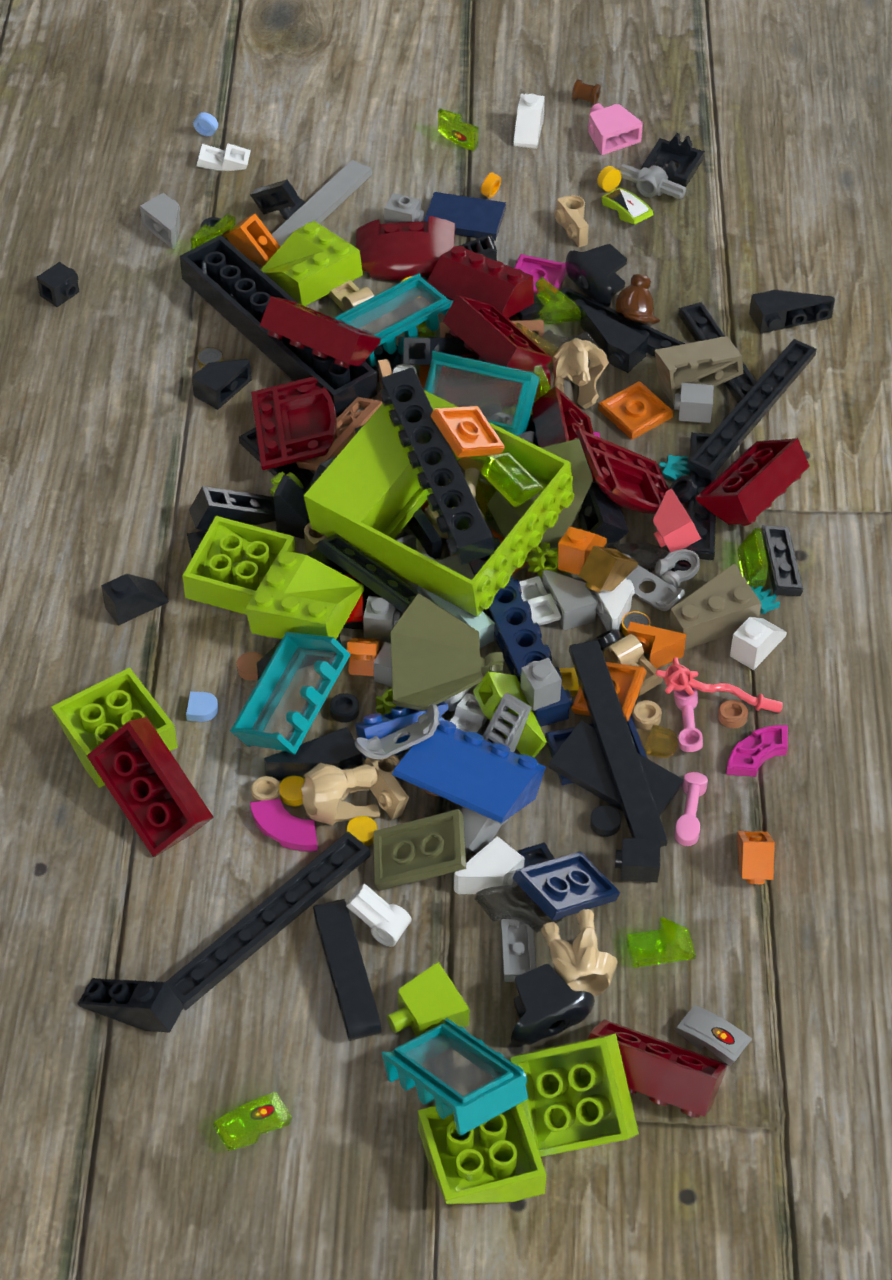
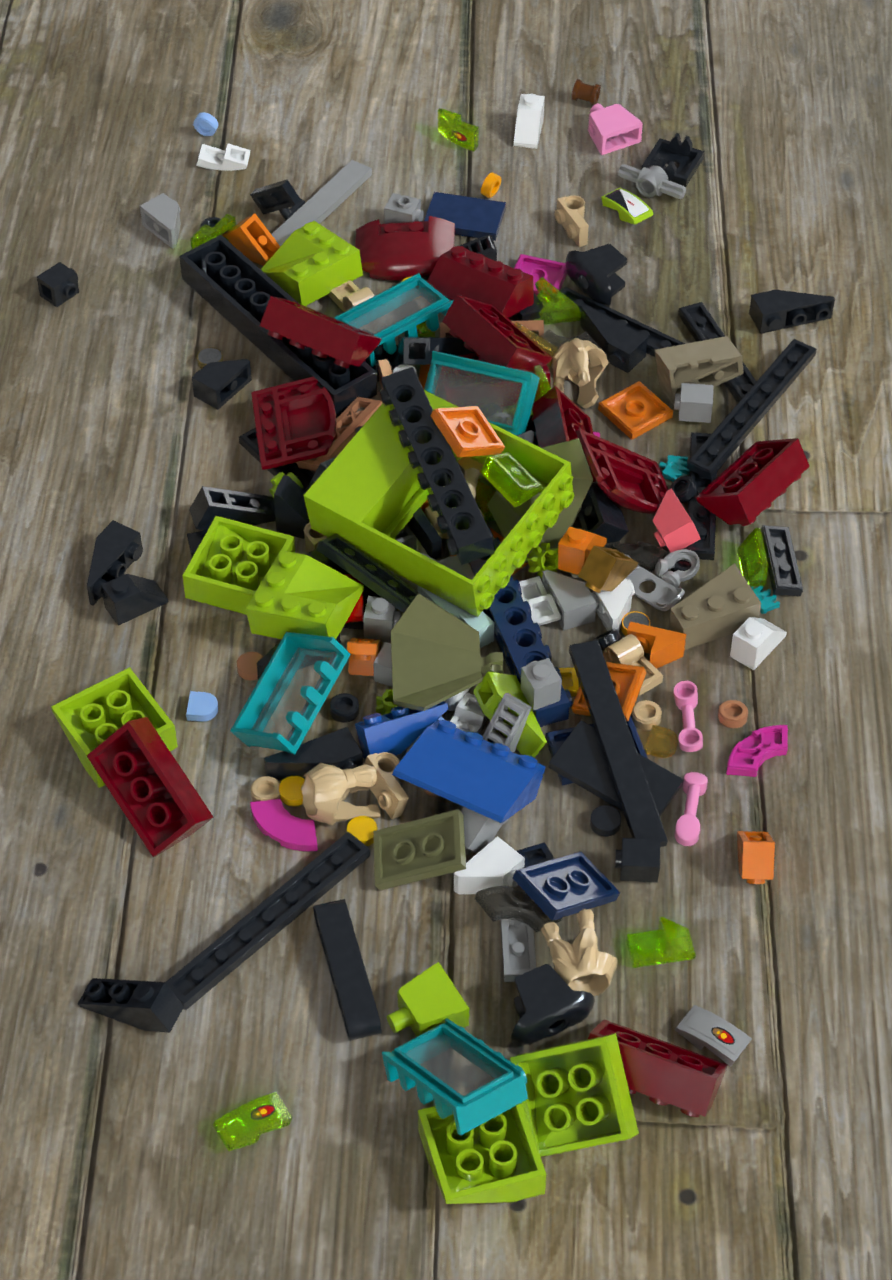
(112, 555): none -> black slope
(385, 919): white piece -> none
(387, 746): light grey piece -> none
(609, 178): yellow tile -> none
(636, 301): reddish brown hair -> none
(681, 678): coral piece -> none

